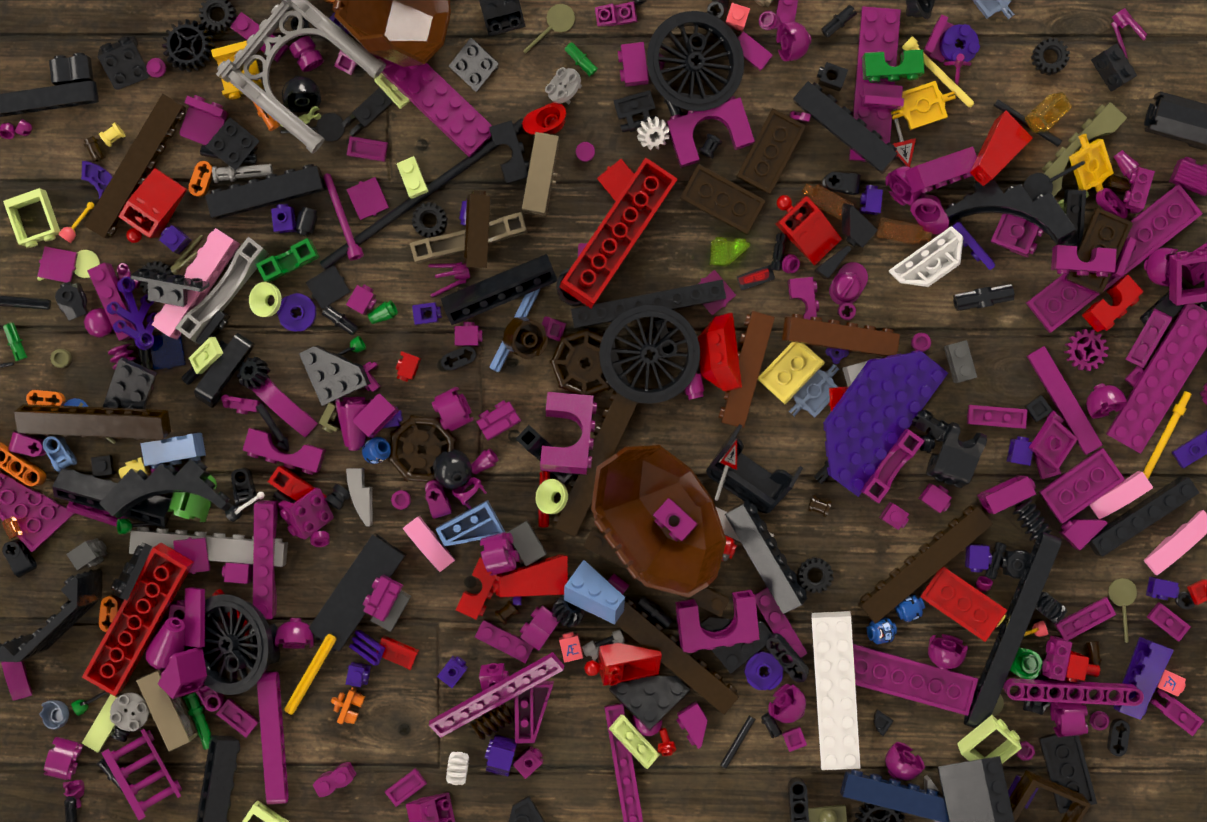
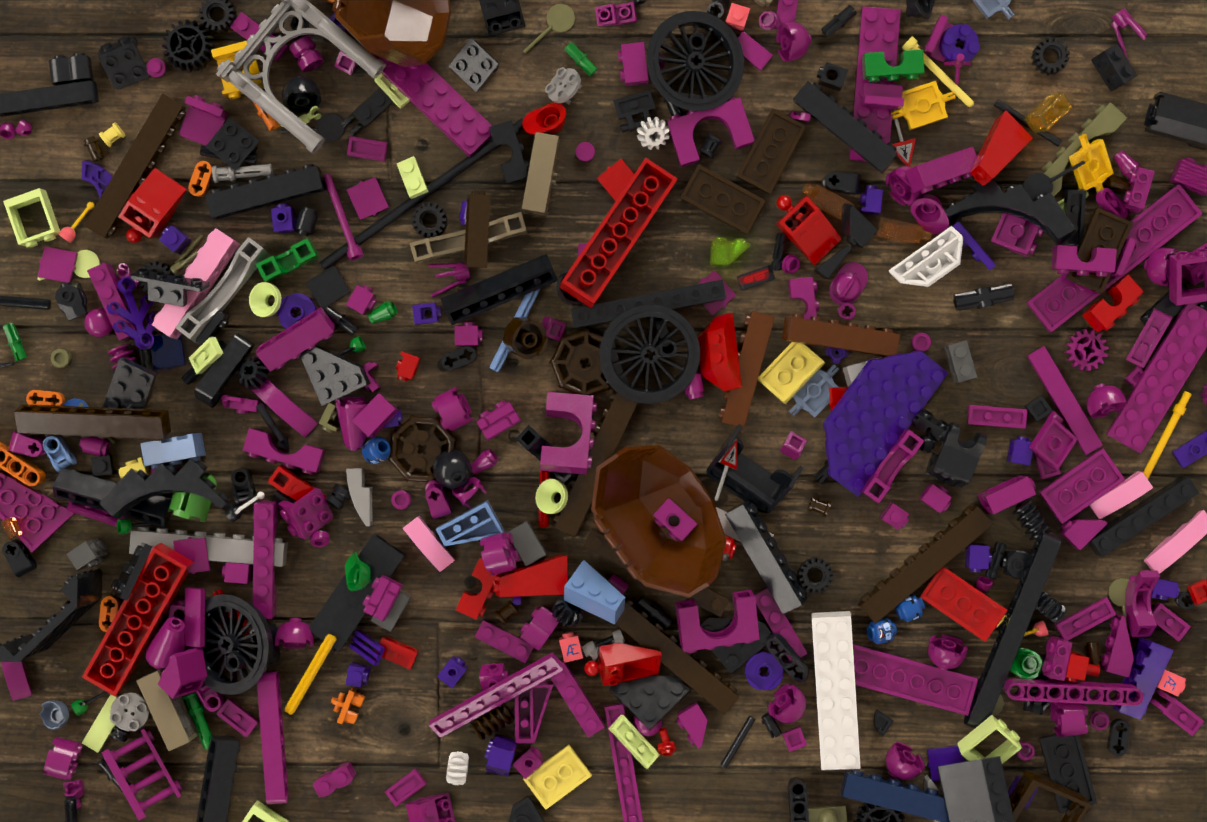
(95, 445): none -> magenta brick
(295, 340): none -> magenta brick
(357, 573): none -> green piece
(557, 777): none -> light yellow tile
(578, 701): none -> magenta brick
(793, 445): none -> magenta slope
(941, 757): none -> dark purple piece
(1118, 654): none -> magenta slope
(1138, 603): none -> magenta arch

